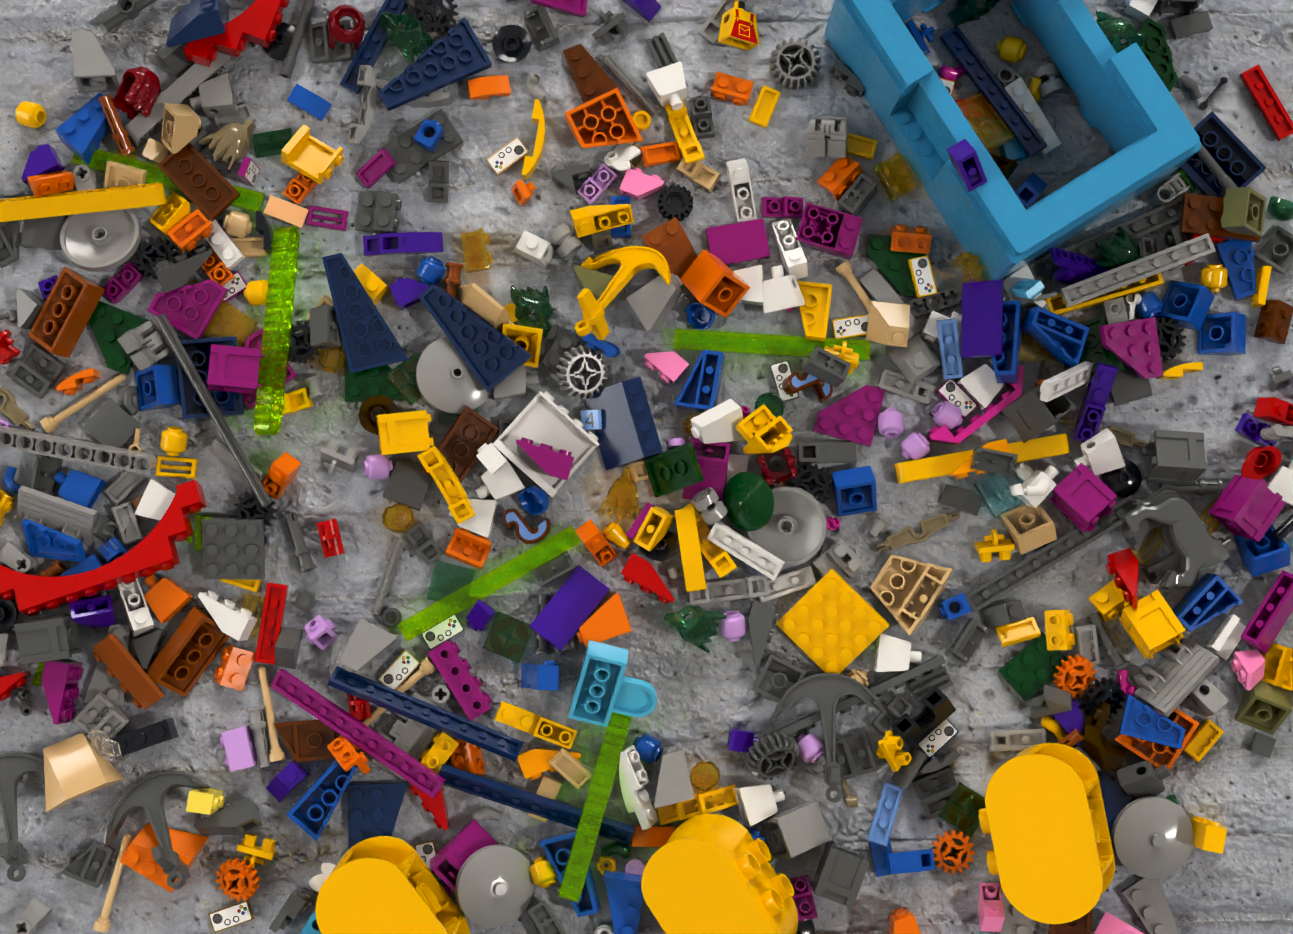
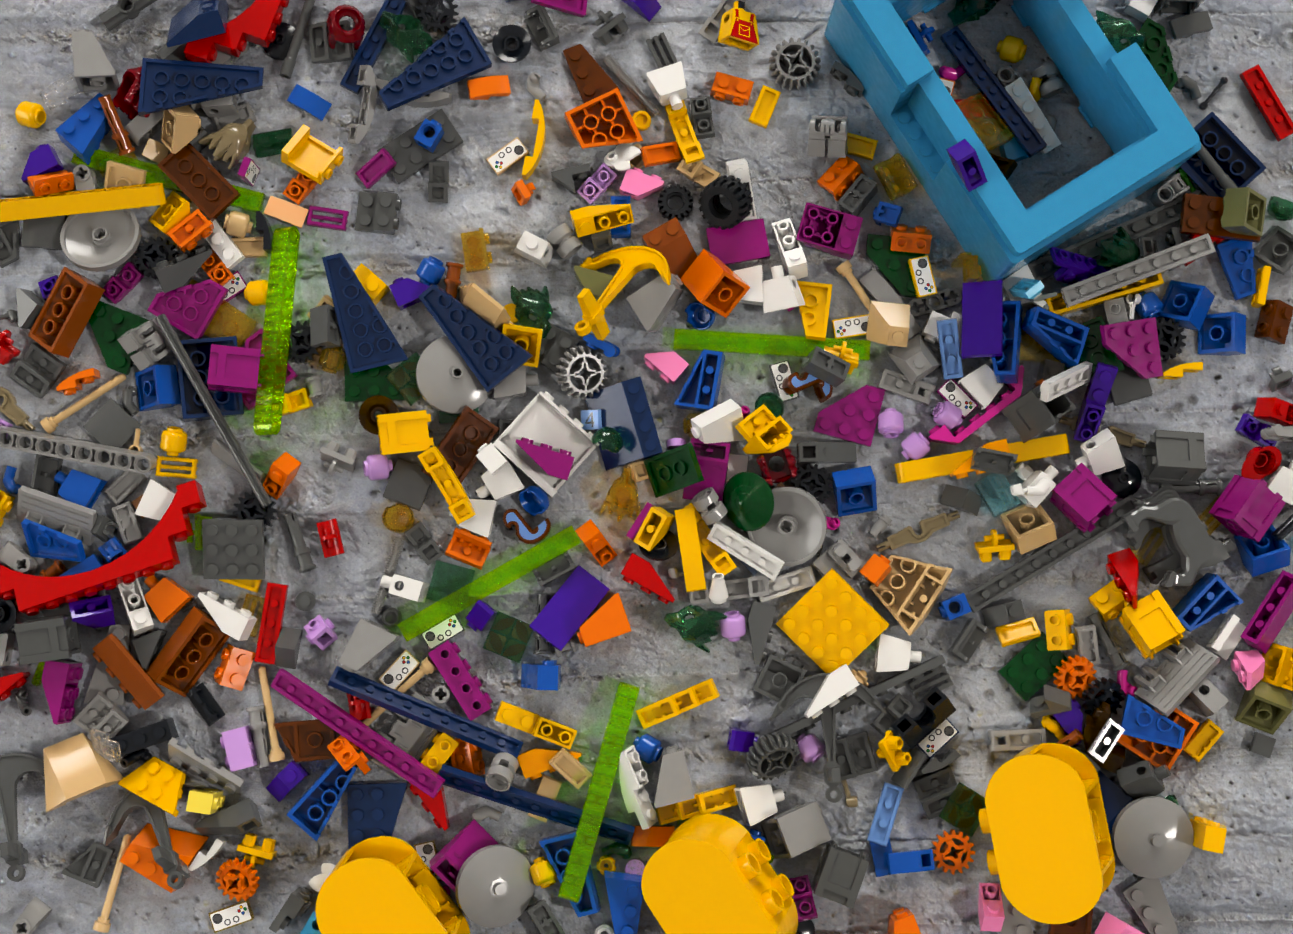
(130, 759): none -> black arm
(157, 784): none -> yellow wing
(183, 83): none -> dark blue wing
(203, 766): none -> light grey wing
(205, 704): none -> black hinge
(205, 856): none -> white slope
(403, 243): dark purple slope -> none
(412, 589): none -> white torso
(502, 771): none -> light grey wheel
(605, 690): medium azure brick -> none
(609, 439): none -> clear green hair
(616, 535): yellow cone -> none
(677, 703): none -> yellow slope
(705, 776): clear yellow hair -> none
(716, 212): none -> black tyre
(718, 589): none -> white cone
(782, 207): magenta slope -> none
(835, 685): none -> white slope
(876, 569): none -> orange brick
(887, 214): none -> blue bracket
(1030, 190): blue slope -> none
(1105, 740): none -> slope
(1214, 277): yellow head -> none

